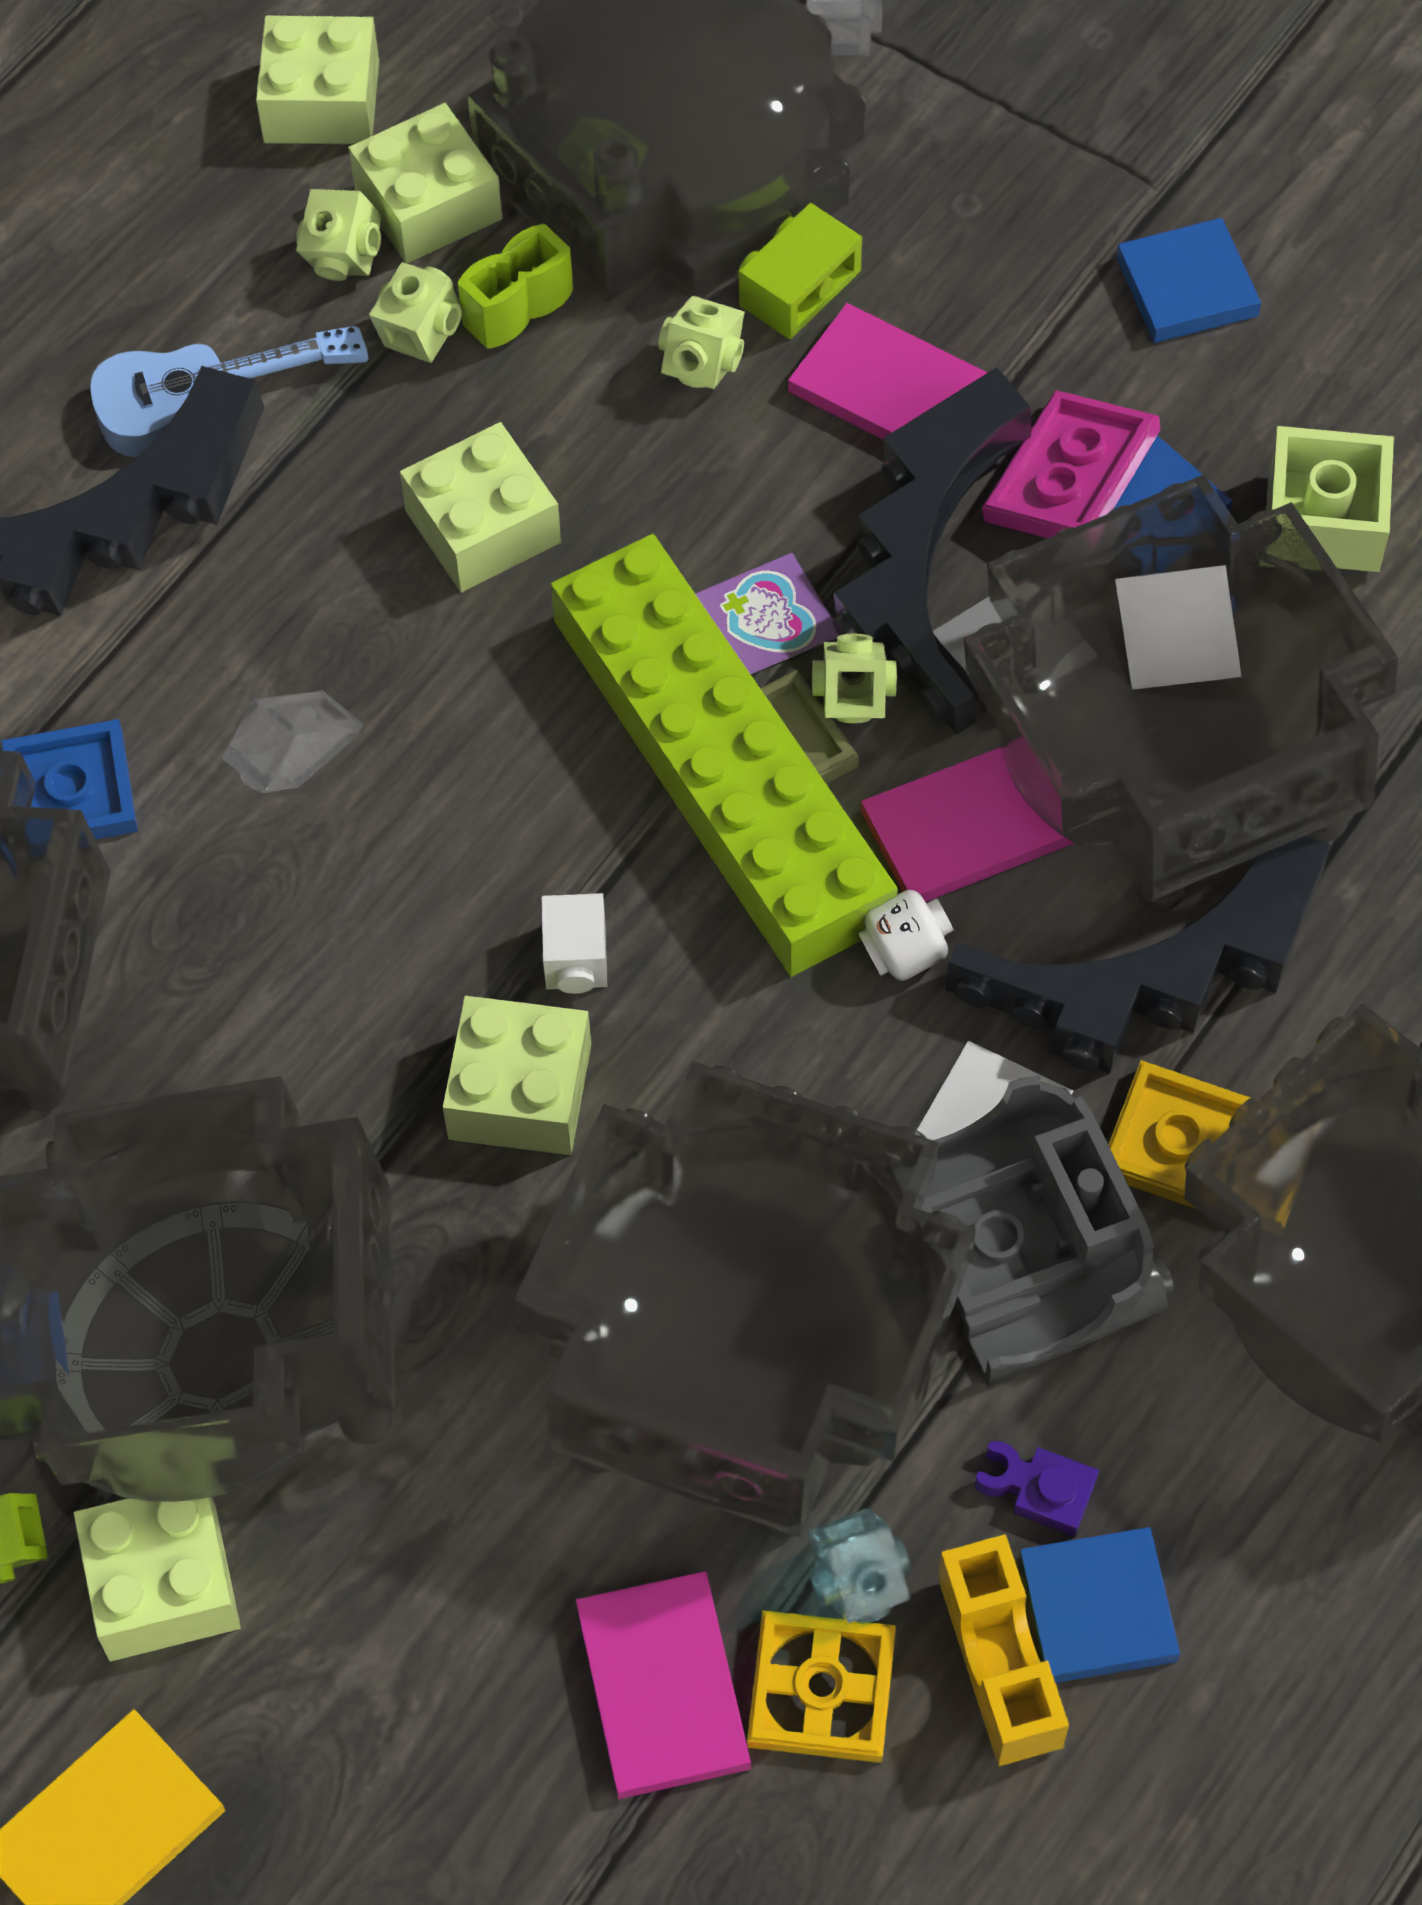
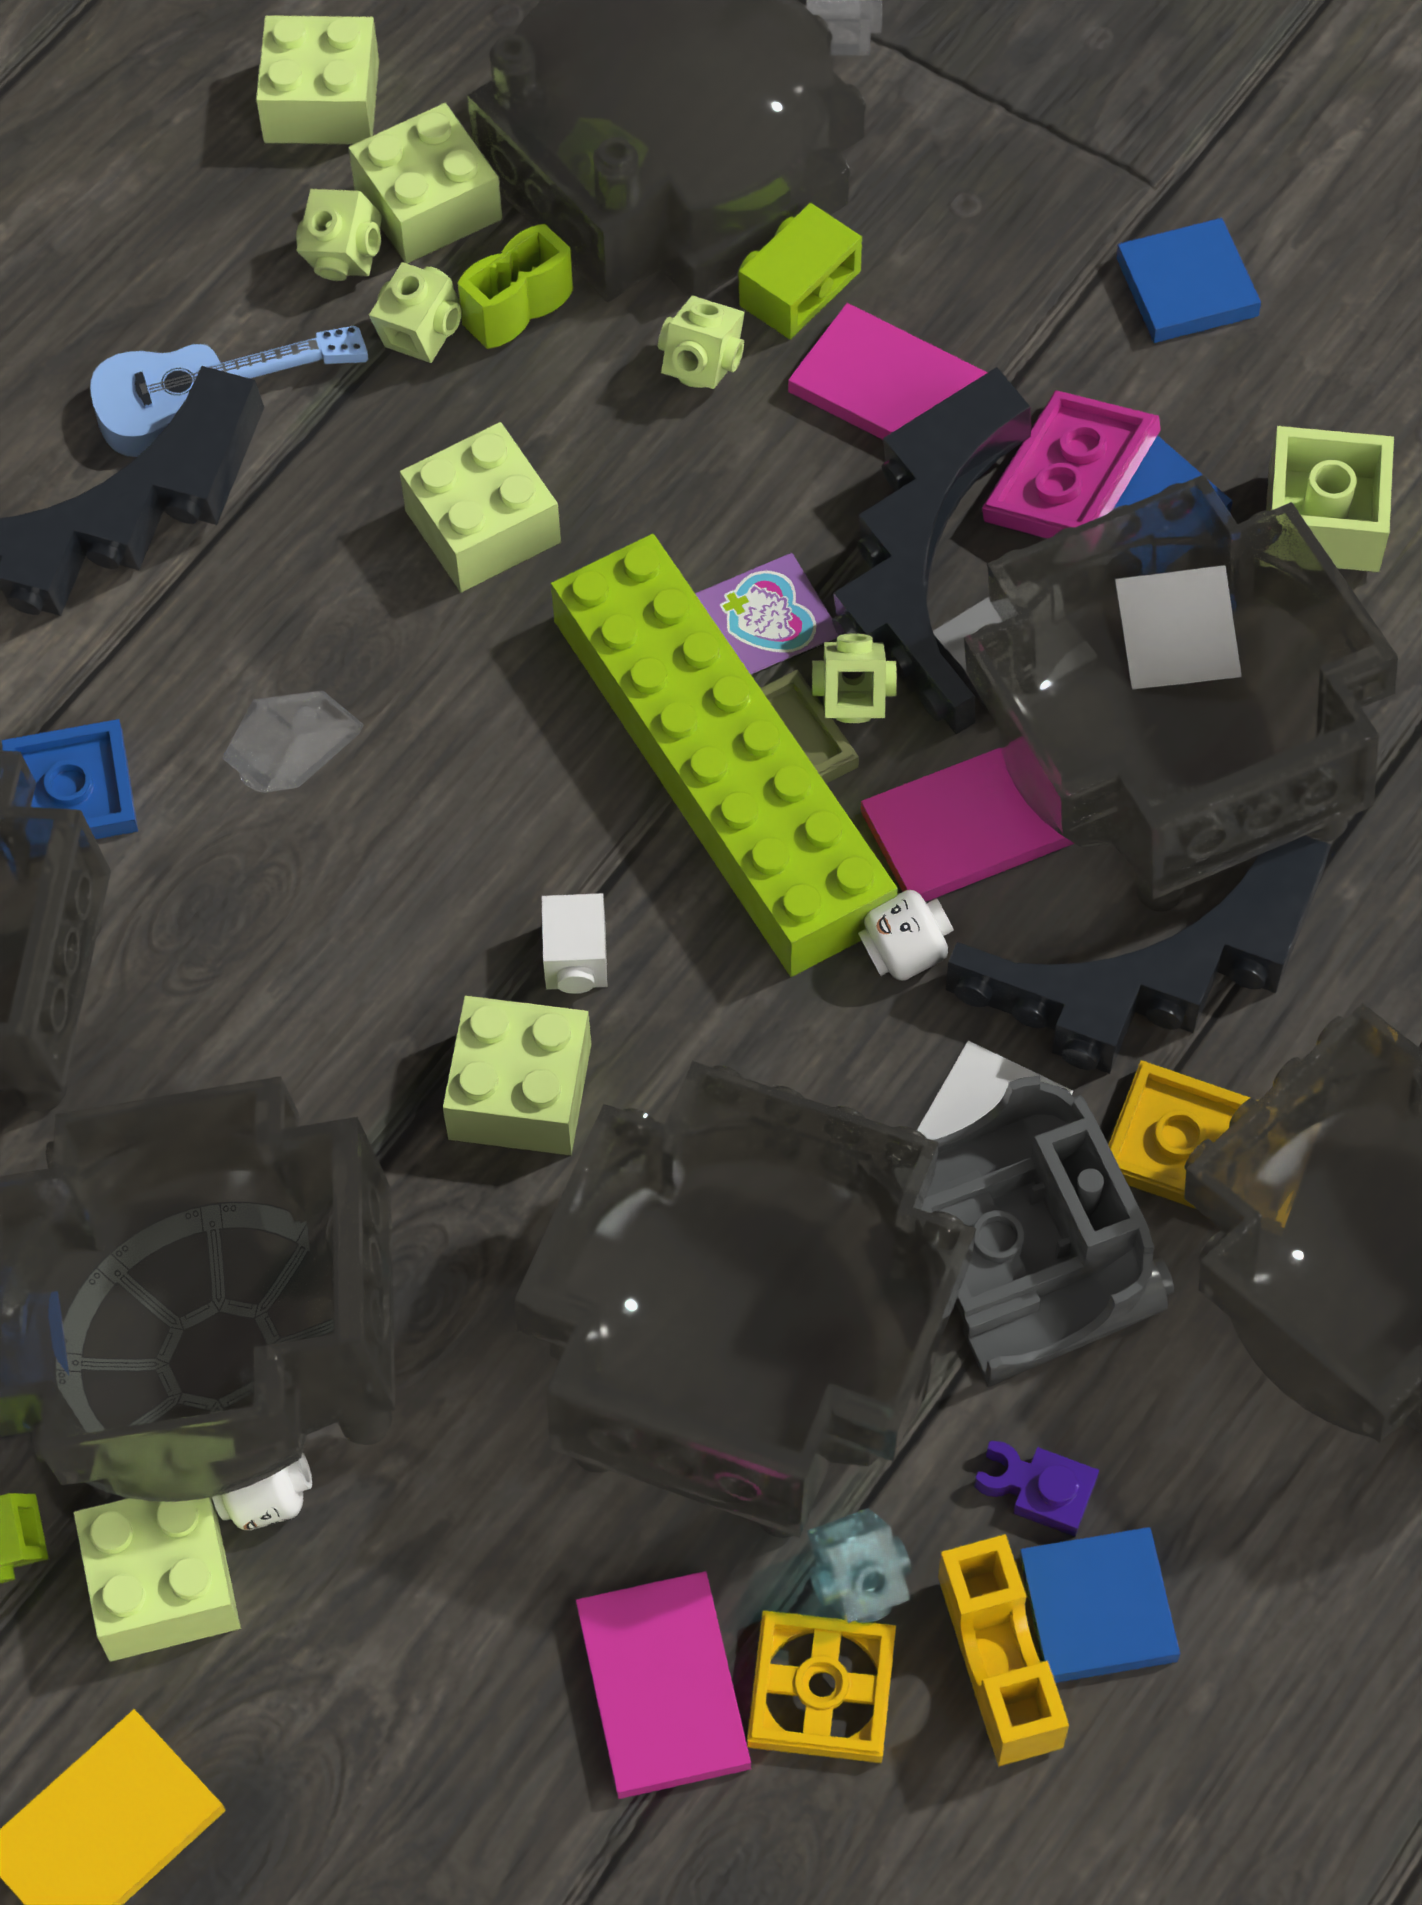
(267, 1500): none -> white head

